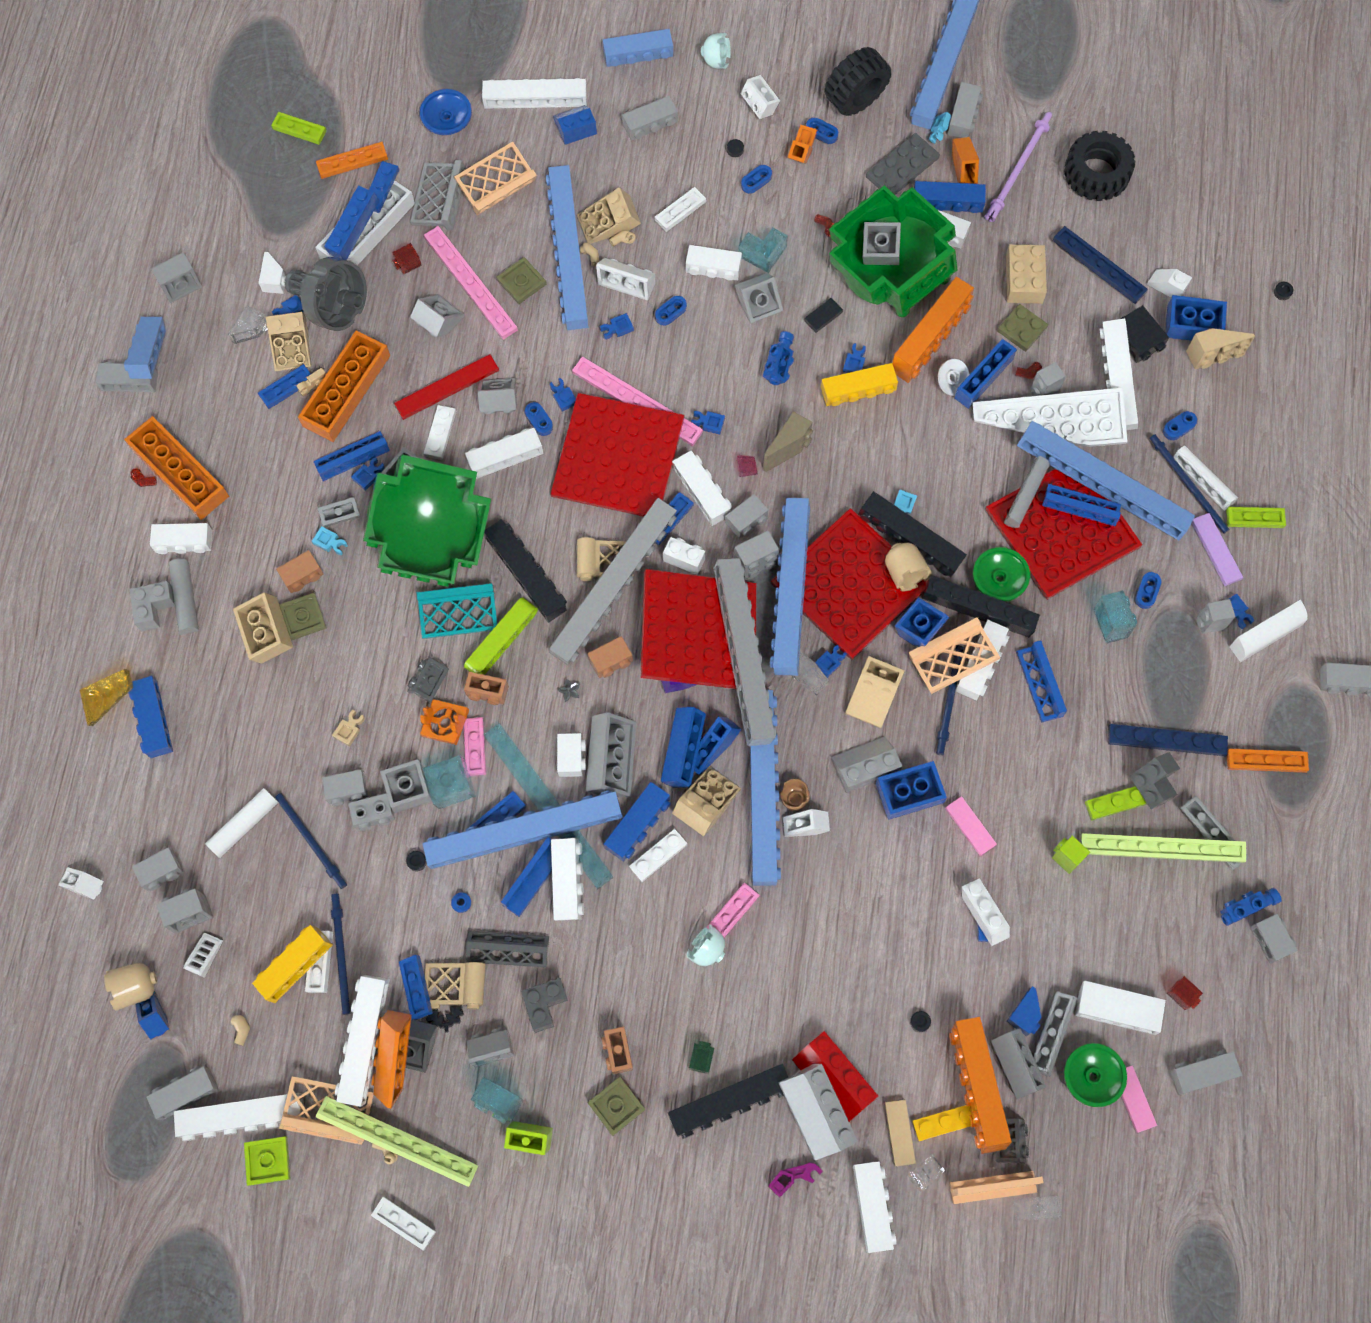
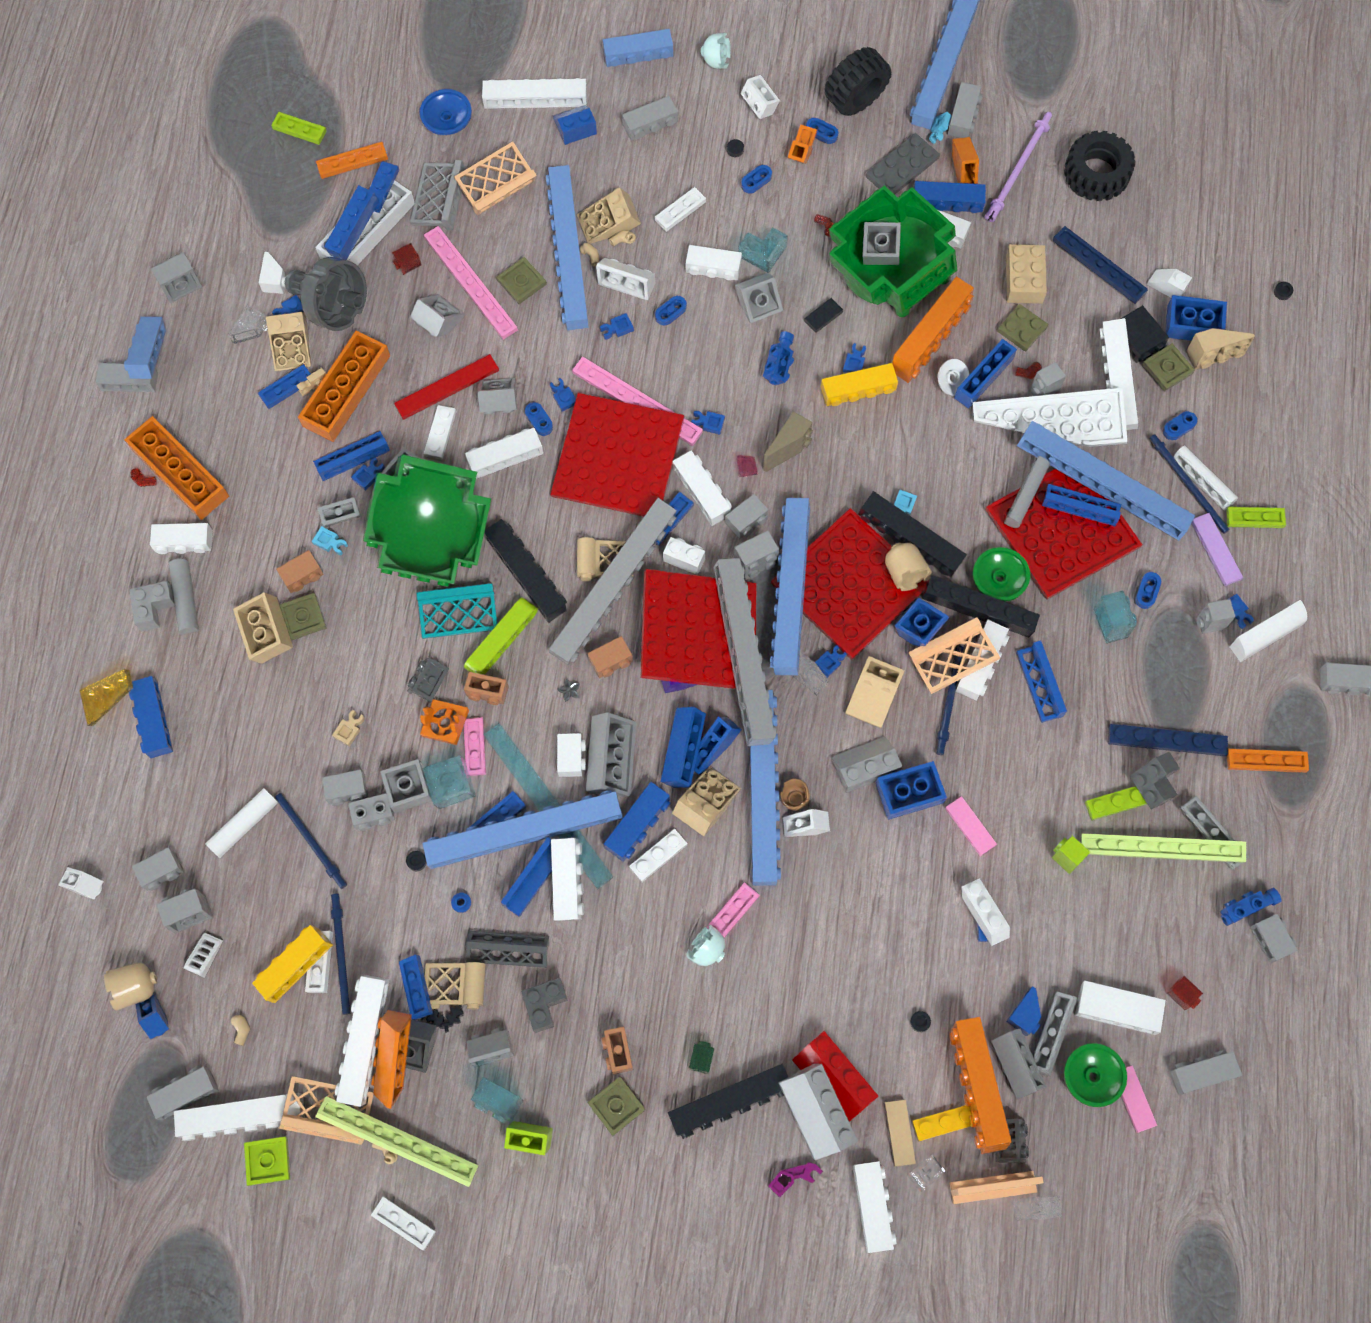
(1168, 367): none -> olive plate

